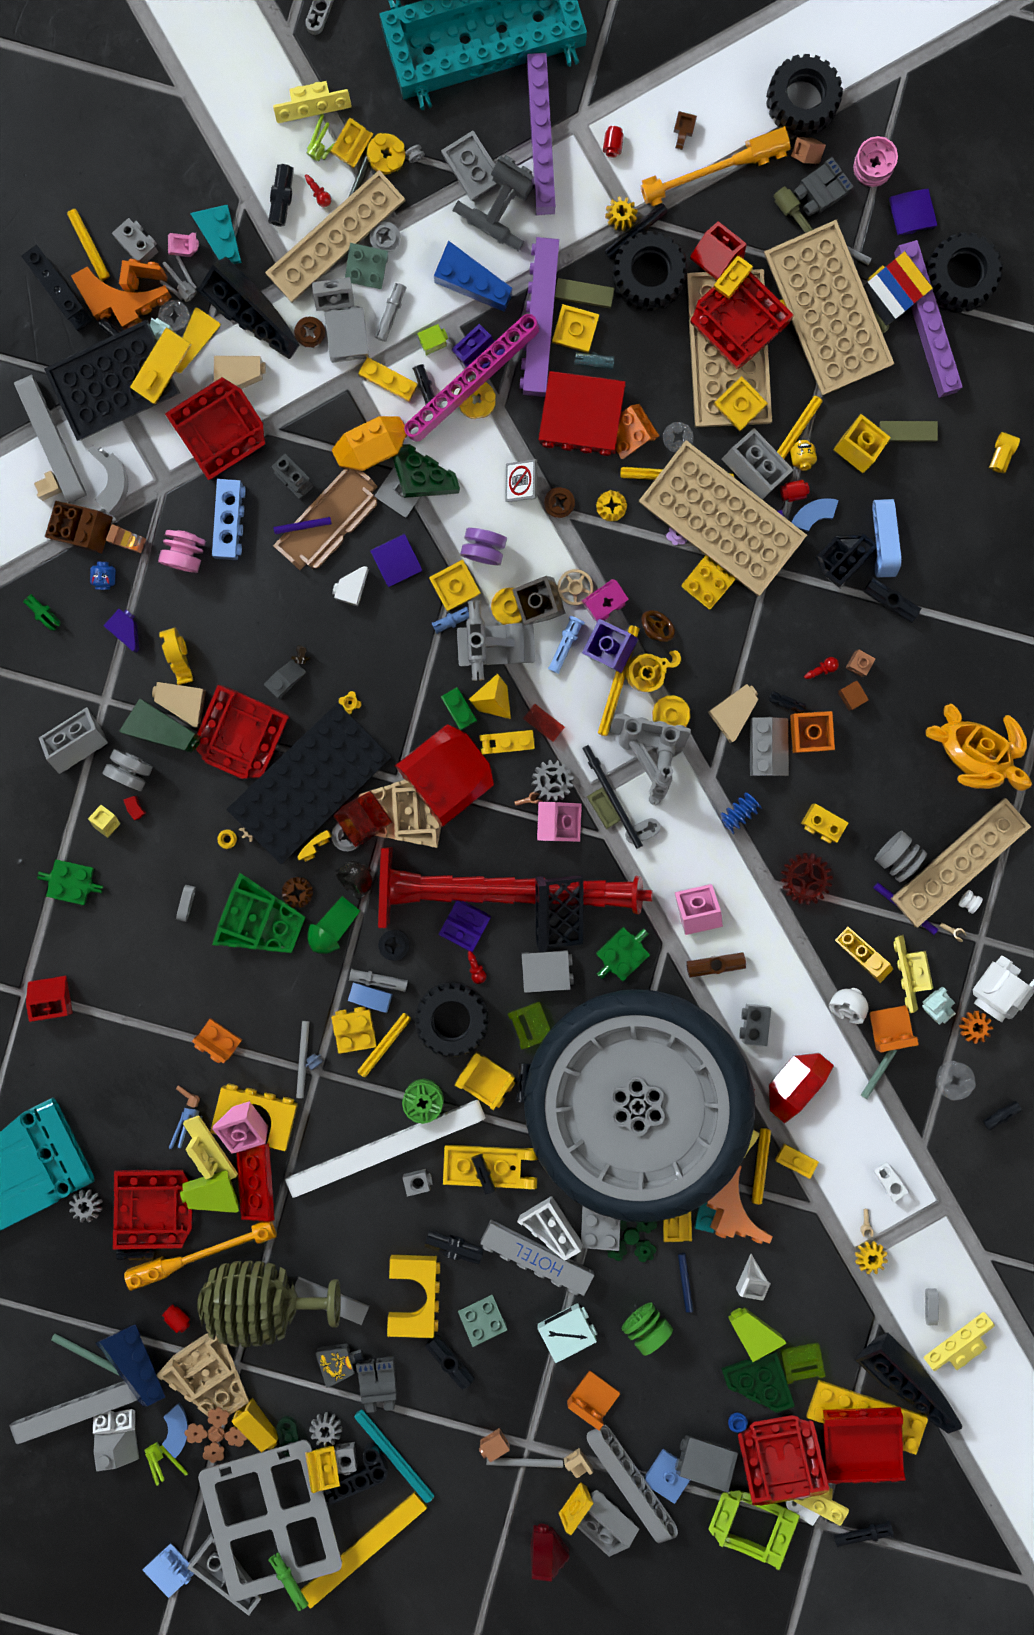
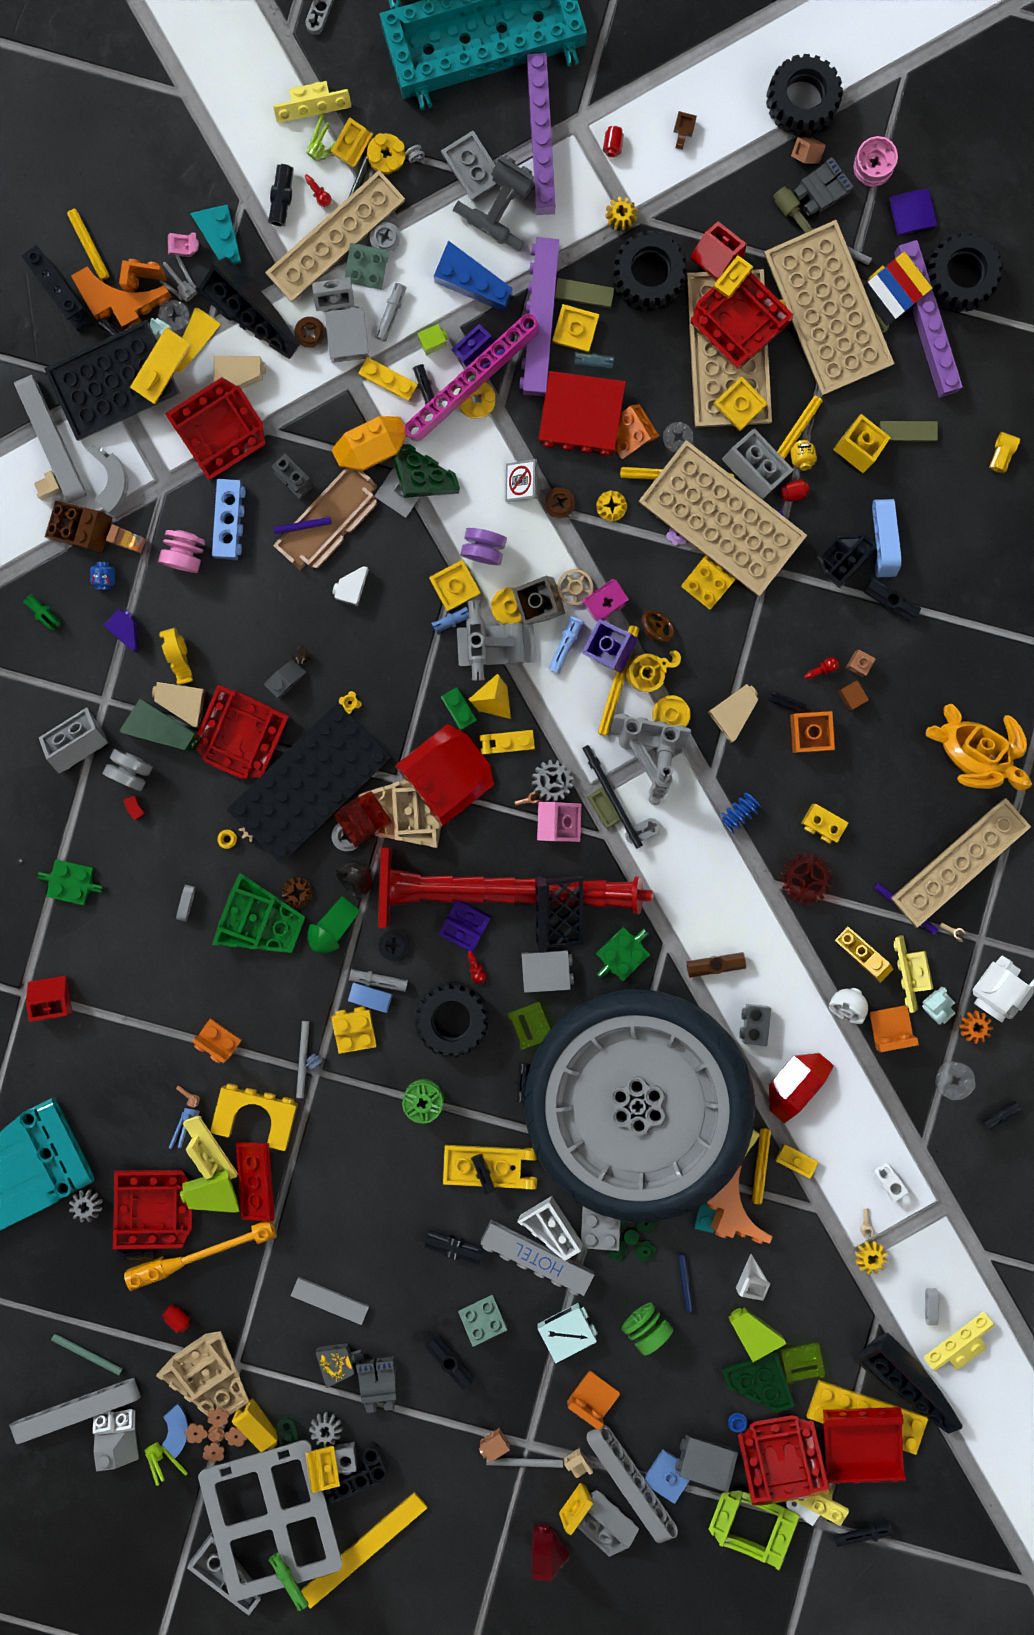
(104, 821): light yellow brick -> none
(133, 1364): dark blue wedge -> none
(135, 242): light grey brick -> none
(169, 1570): light blue hinge -> none
(241, 1128): bright pink slope -> none
(253, 1304): olive plant -> none
(310, 849): yellow slope -> none
(383, 1046): yellow axle -> none
(384, 1148): white beam -> none
(394, 1456): teal axle -> none
(396, 560): dark purple slope -> none
(411, 1188): light grey brick -> none
(421, 1322): yellow arch -> none
(485, 1080): yellow panel -> none
(543, 722): clear red plate -> none
(640, 227): black axle -> none
(678, 1229): yellow plate -> none
(698, 909): bright pink slope -> none
(758, 151): light orange bar -> none
(769, 747): light grey slope -> none
(813, 512): medium blue tile -> none
(878, 1073): sand green bar -> none
(904, 859): light grey wheel -> none
(970, 901): white wheel -> none

